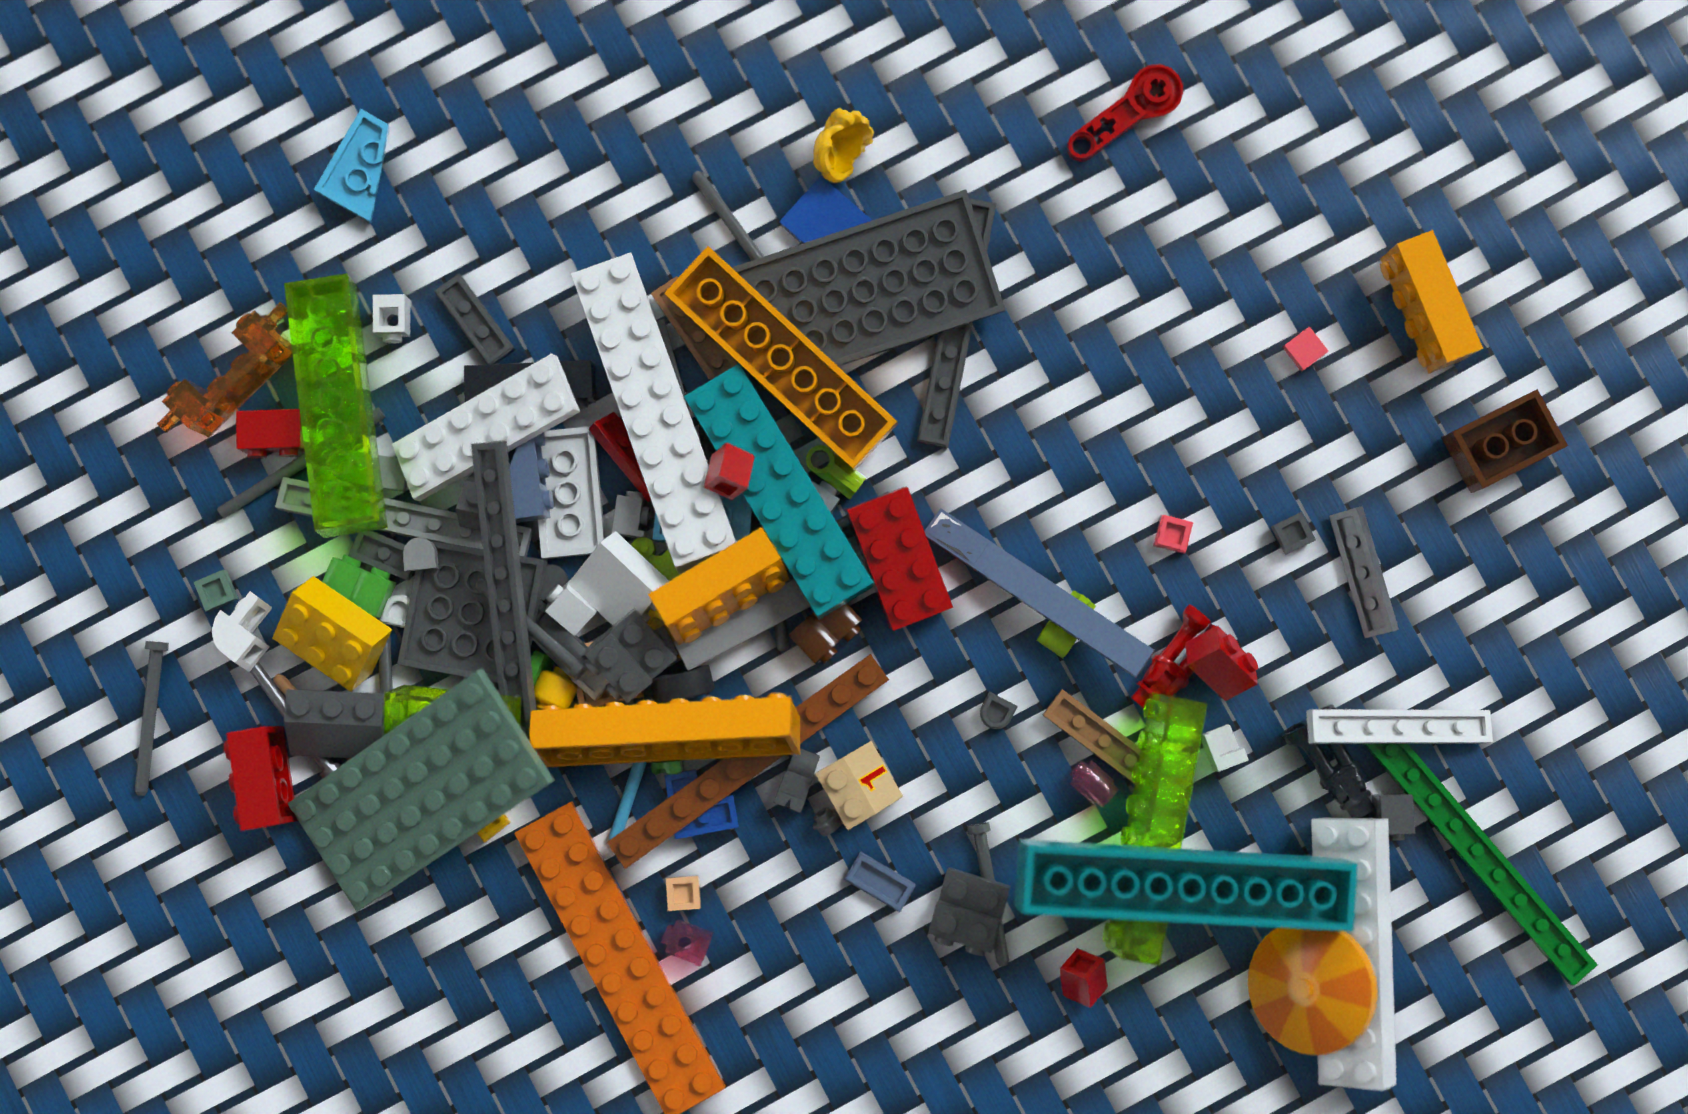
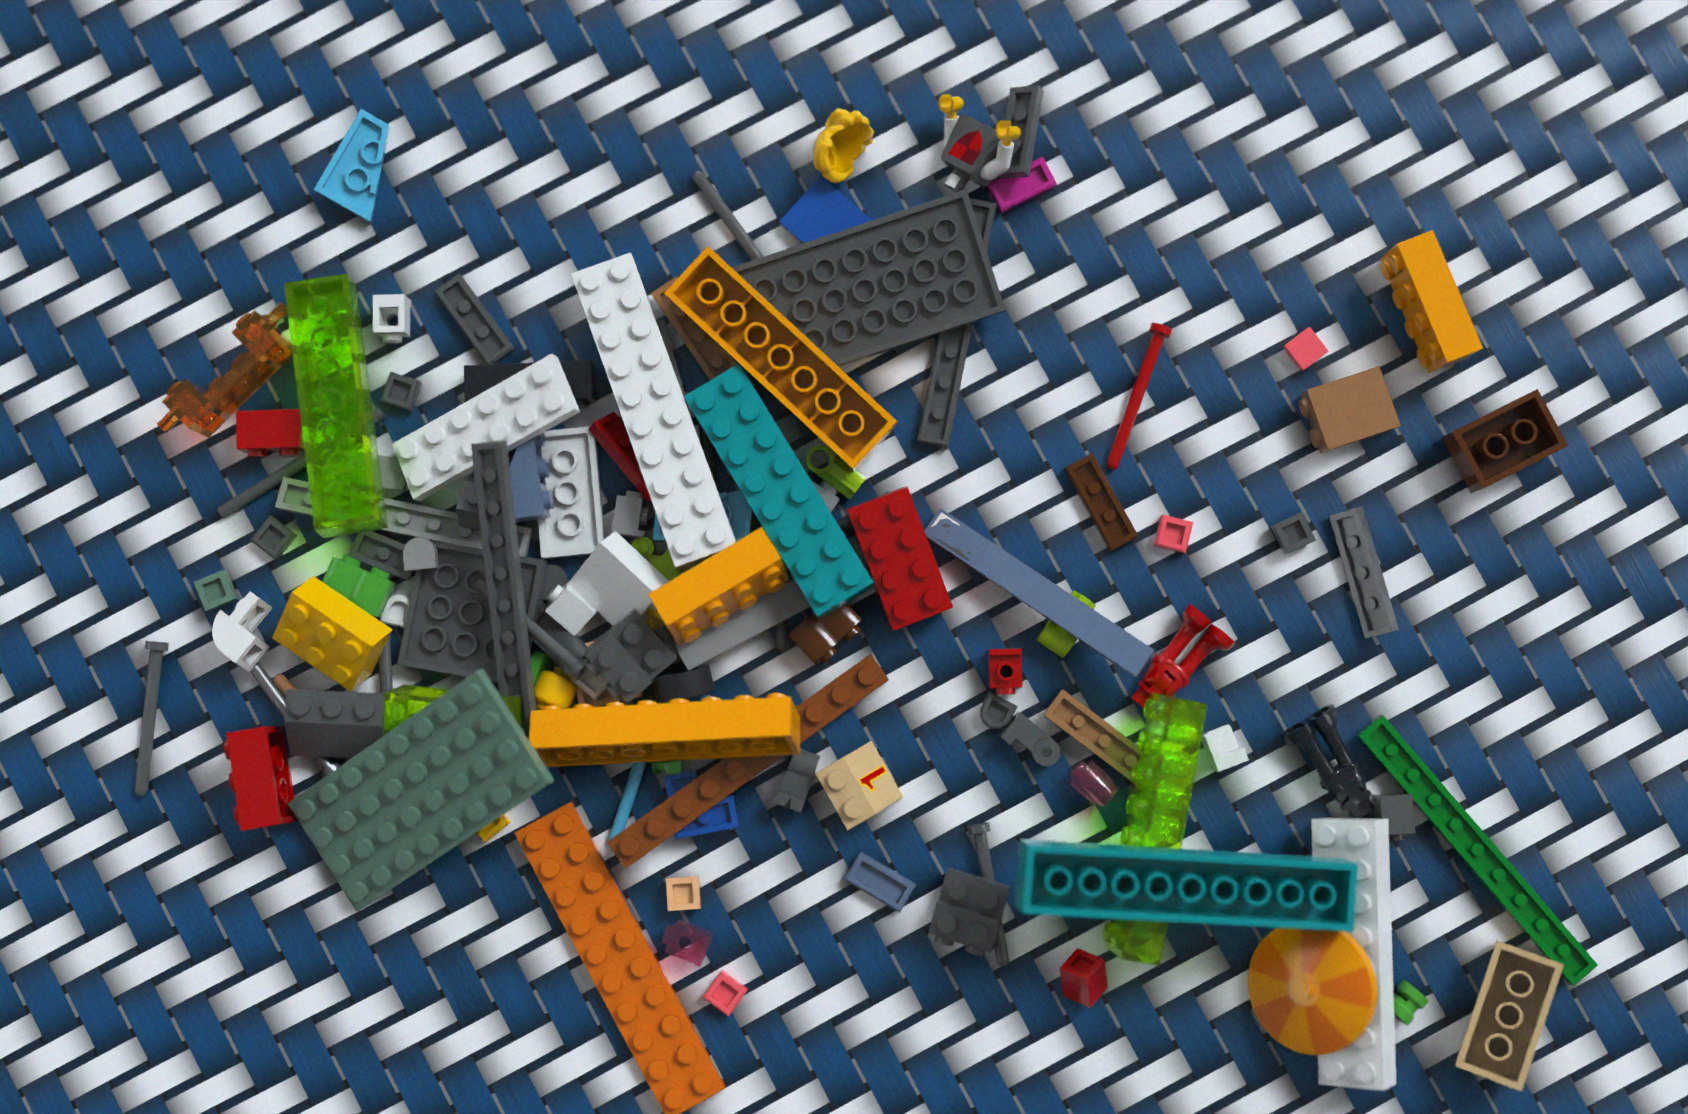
(273, 537): none -> dark grey tile
(401, 391): none -> dark grey tile
(725, 992): none -> coral tile
(729, 471): red panel -> none
(826, 821): dark grey plate -> none
(974, 148): none -> torso
(999, 658): none -> red brick
(1015, 191): none -> dark pink tile
(1024, 112): none -> dark grey plate
(1039, 744): none -> dark grey leg
(1101, 502): none -> reddish brown tile
(1131, 109): red beam -> none
(1158, 332): none -> red bar
(1221, 663): red brick -> none
(1348, 410): none -> medium nougat brick
(1399, 727): white plate -> none
(1407, 1002): none -> bright green wheel
(1509, 1015): none -> tan brick

